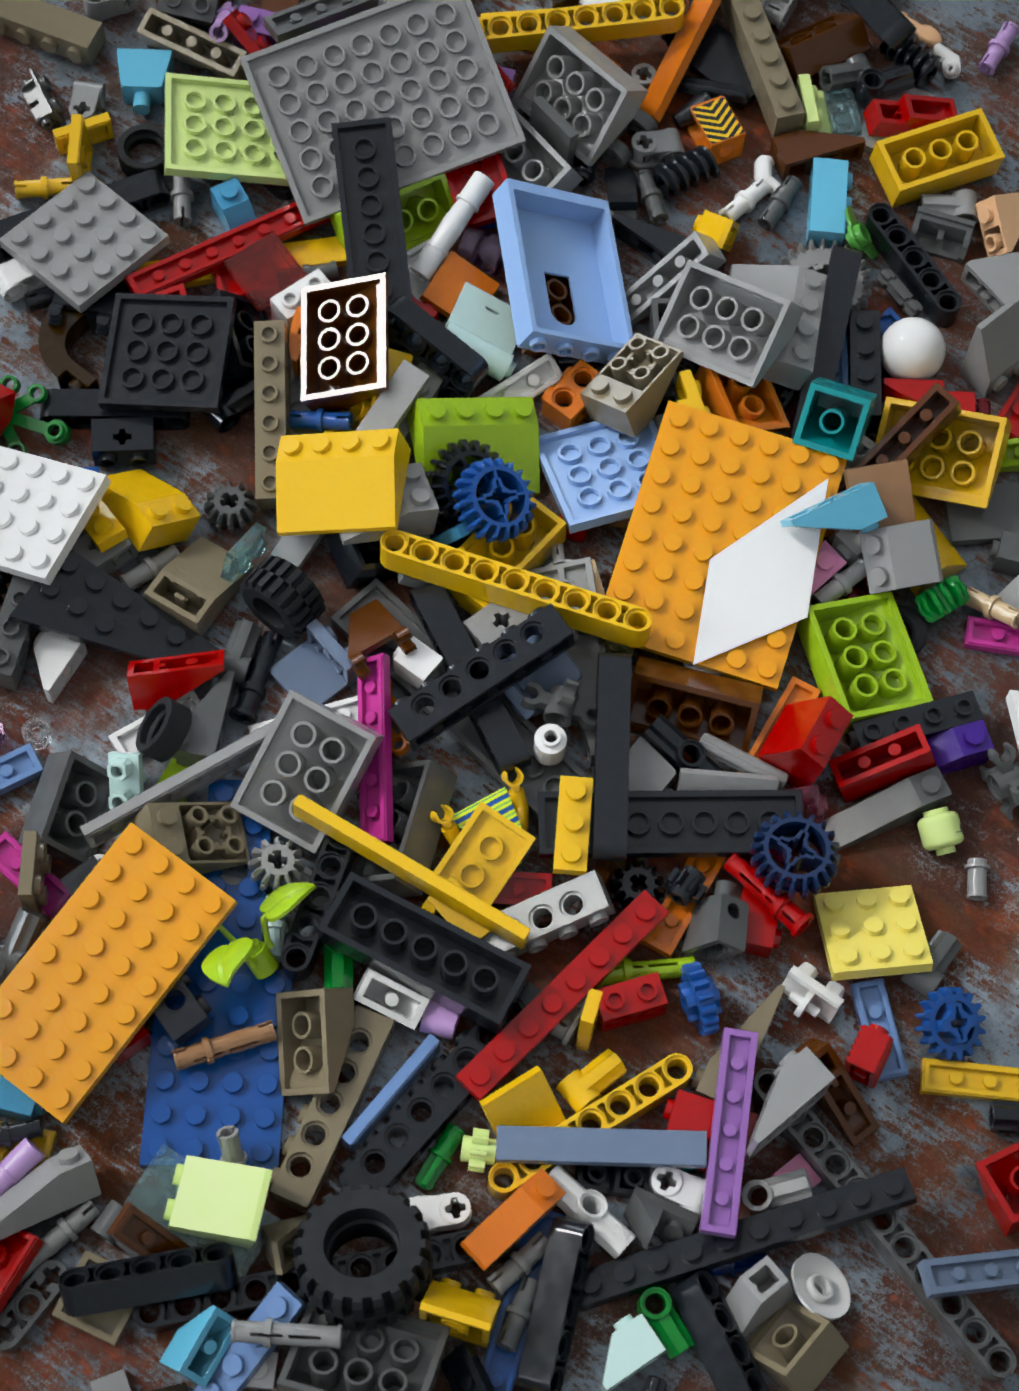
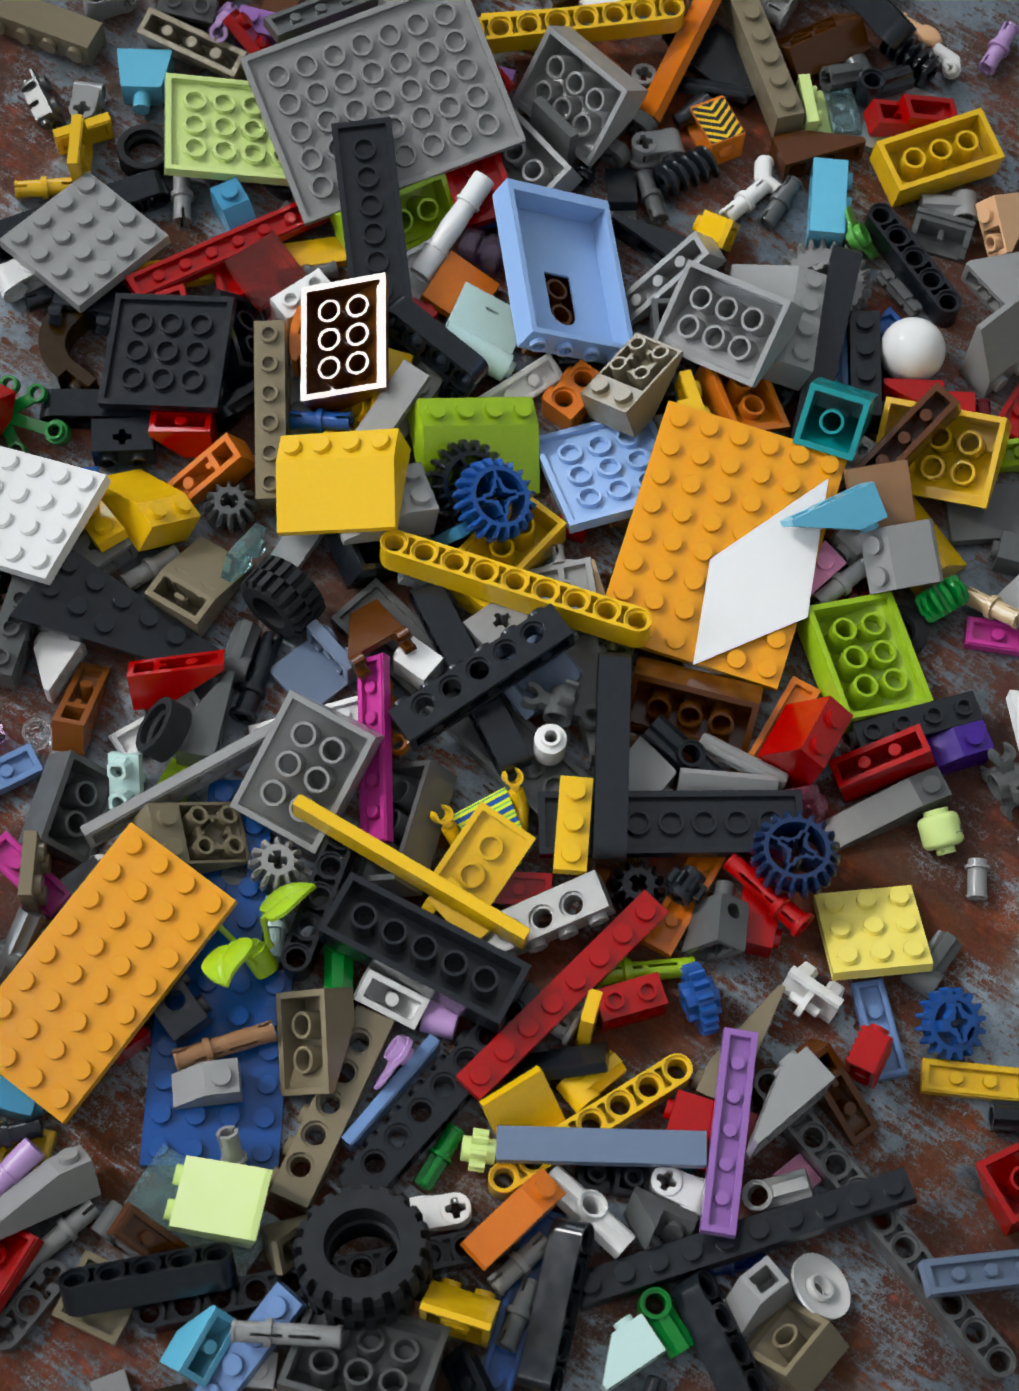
(79, 708): none -> dark orange slope
(183, 432): none -> red slope
(207, 1084): none -> light grey slope
(222, 461): none -> orange slope
(397, 1053): none -> lavender plate
(566, 1062): none -> black tile

